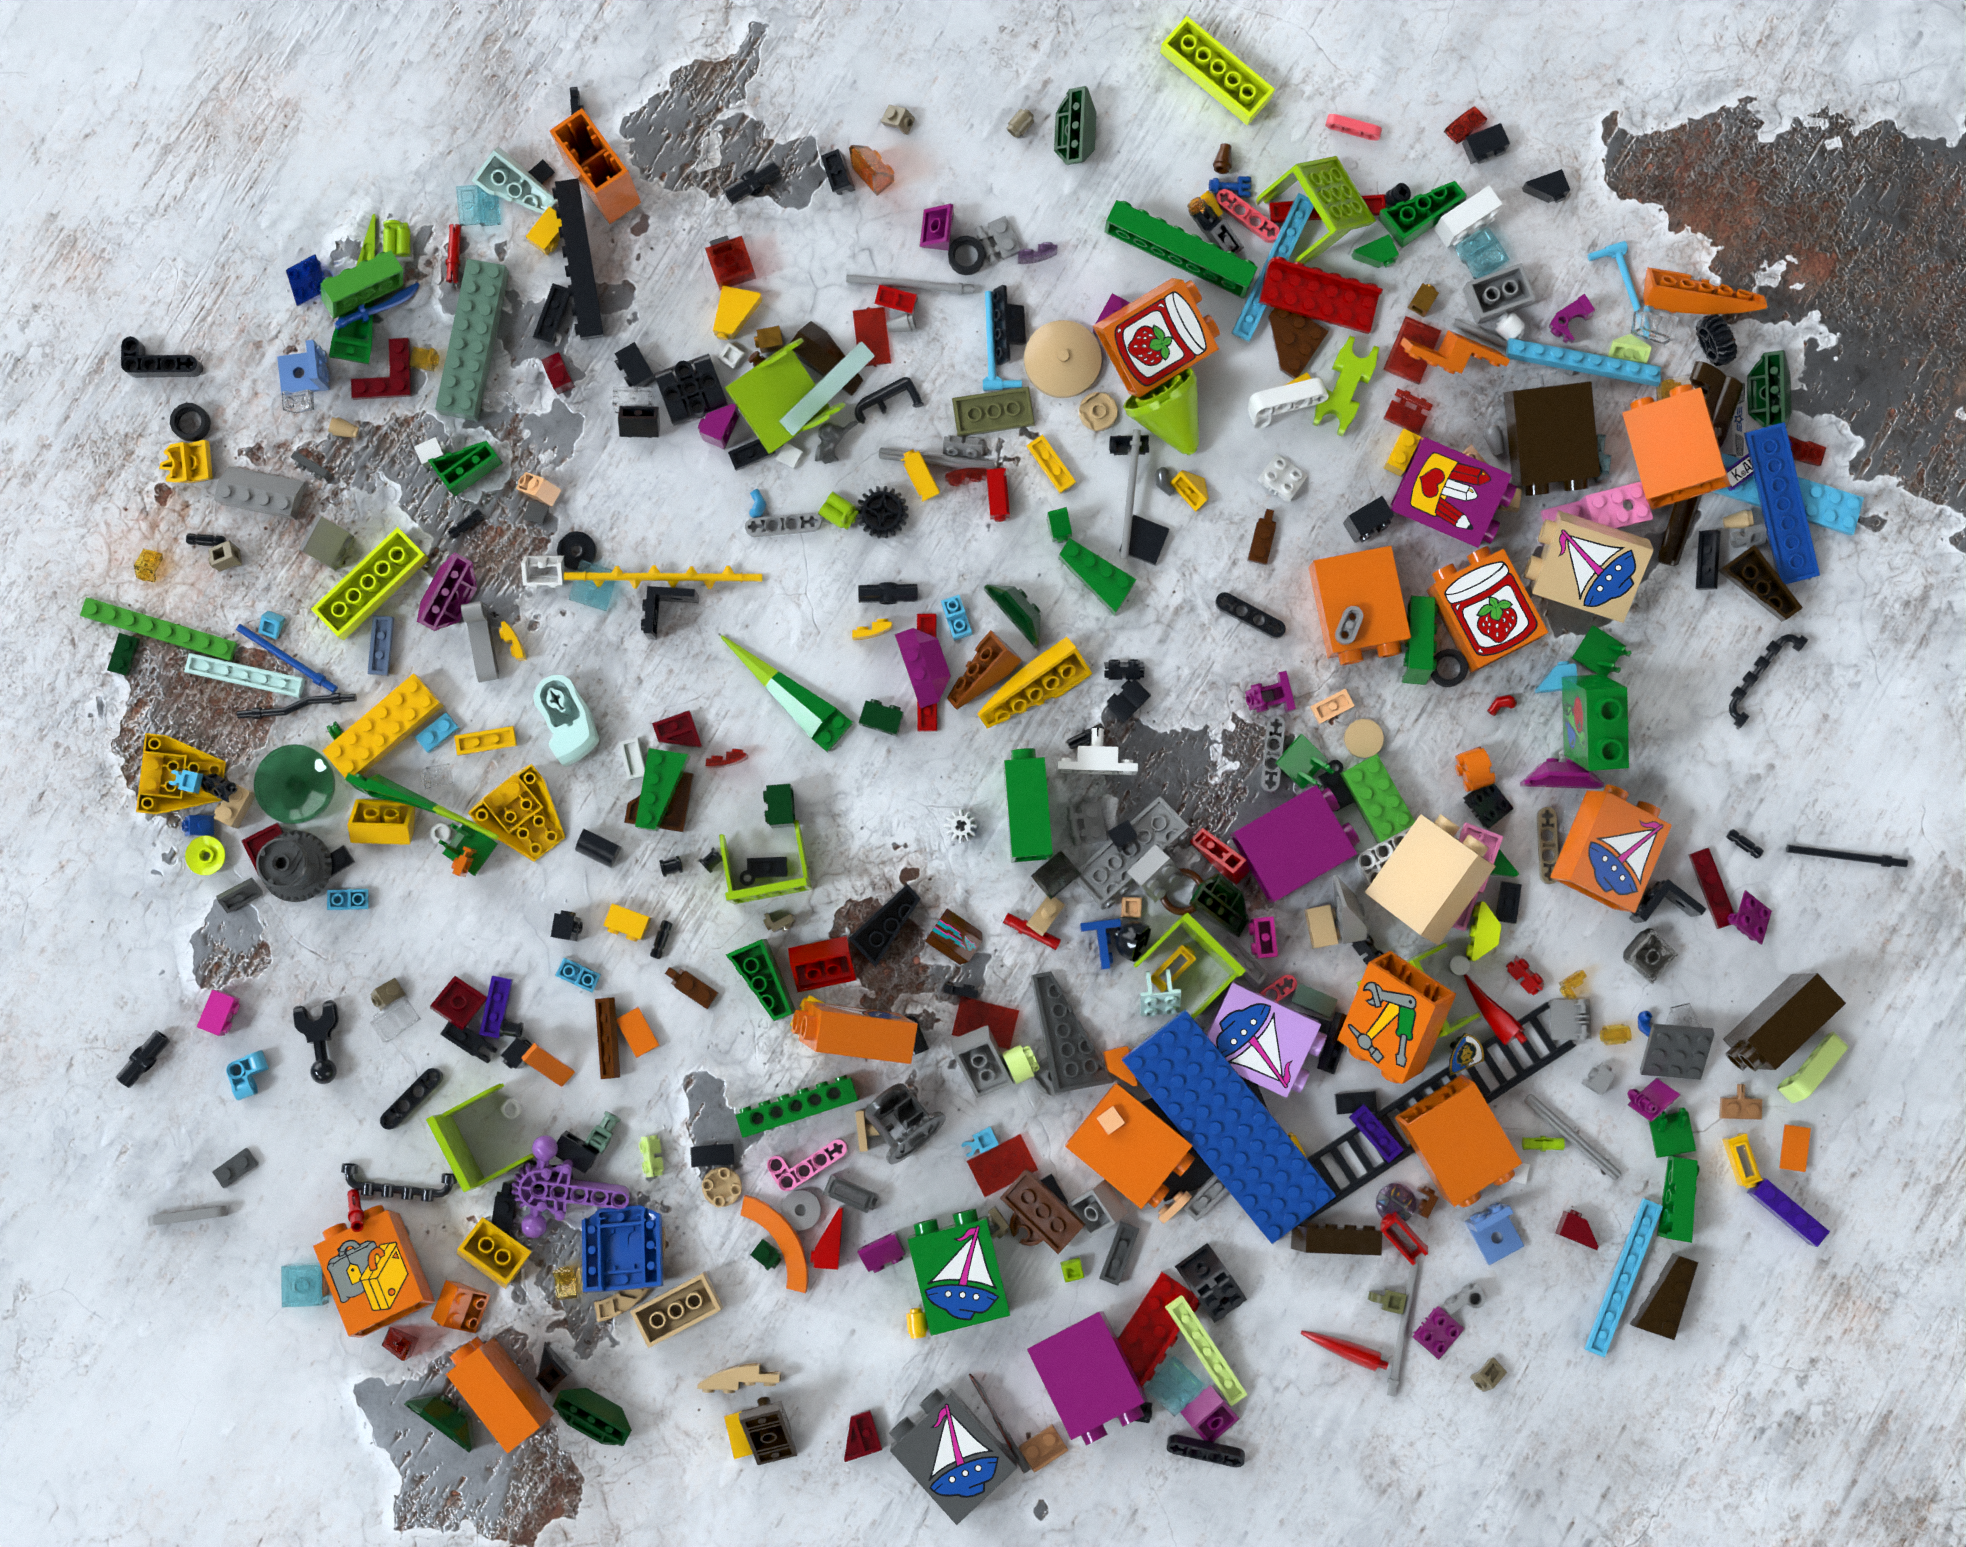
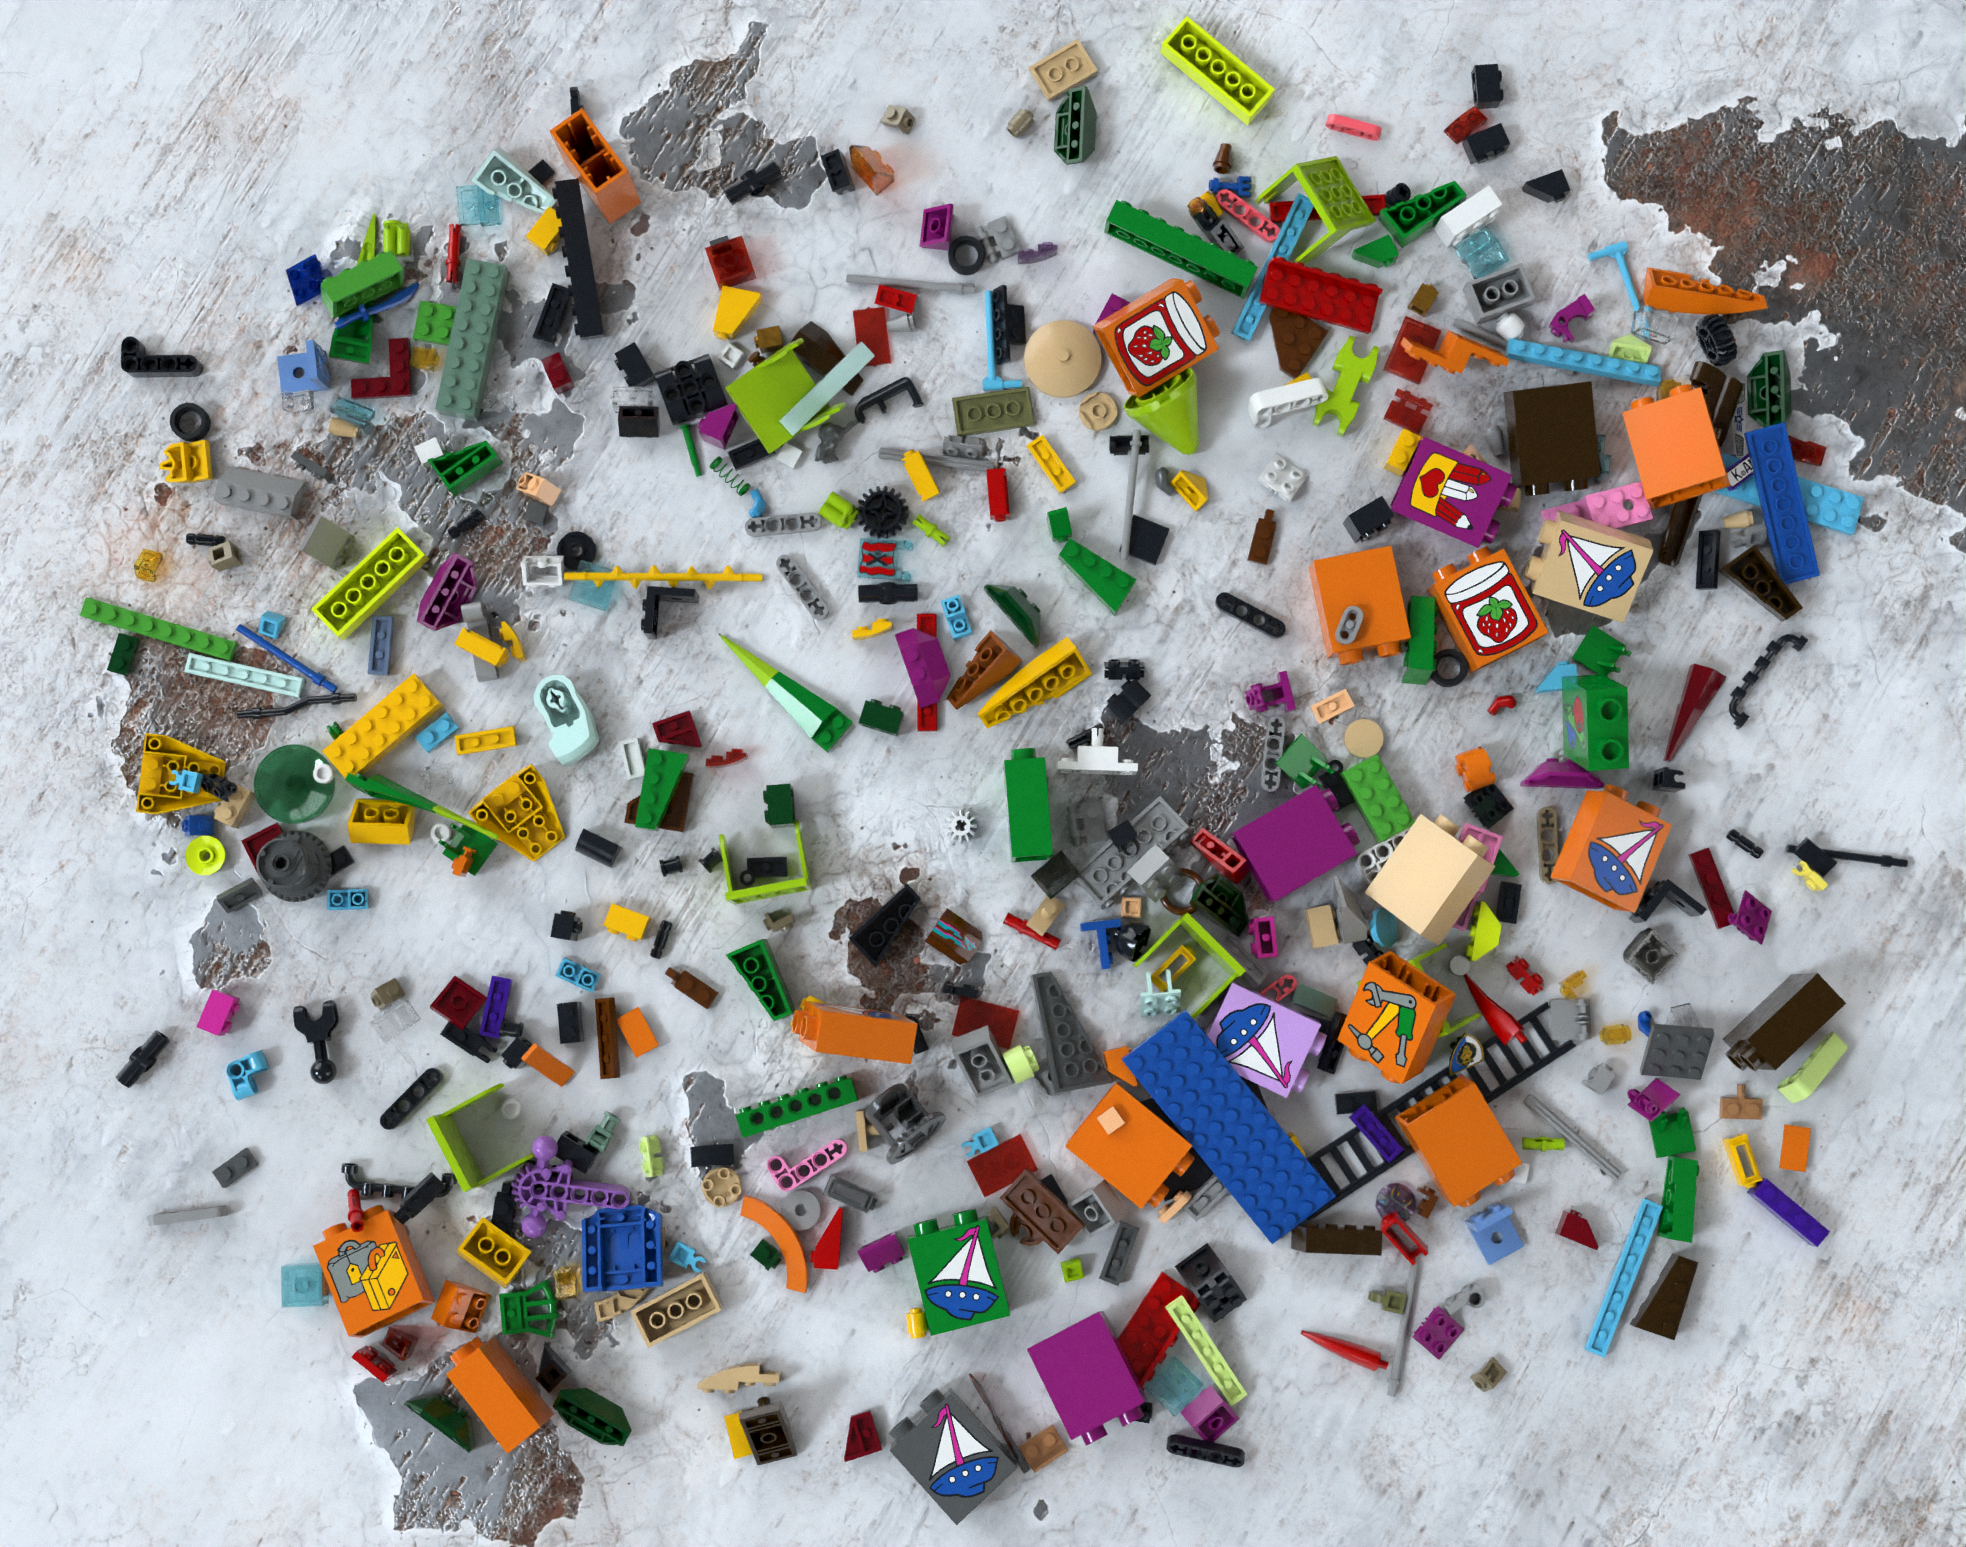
(323, 773): none -> white tile
(352, 411): none -> clear light blue plate
(376, 1365): none -> red plate
(419, 1198): none -> black hinge
(434, 323): none -> bright green plate
(482, 647): none -> yellow window
(515, 1312): none -> green plate
(570, 1022): none -> black brick
(684, 1255): none -> medium azure plate
(691, 448): none -> green piece
(715, 463): none -> green piece
(802, 587): none -> light grey beam
(821, 964): red slope -> none
(880, 559): none -> flag
(931, 530): none -> lime pin
(958, 476): clear red slope -> none
(1063, 70): none -> tan plate
(1383, 927): none -> medium azure tile
(1486, 86): none -> black brick
(1664, 780): none -> black hinge
(1698, 692): none -> dark red wedge
(1812, 879): none -> light yellow plate
(1814, 857): none -> black tile

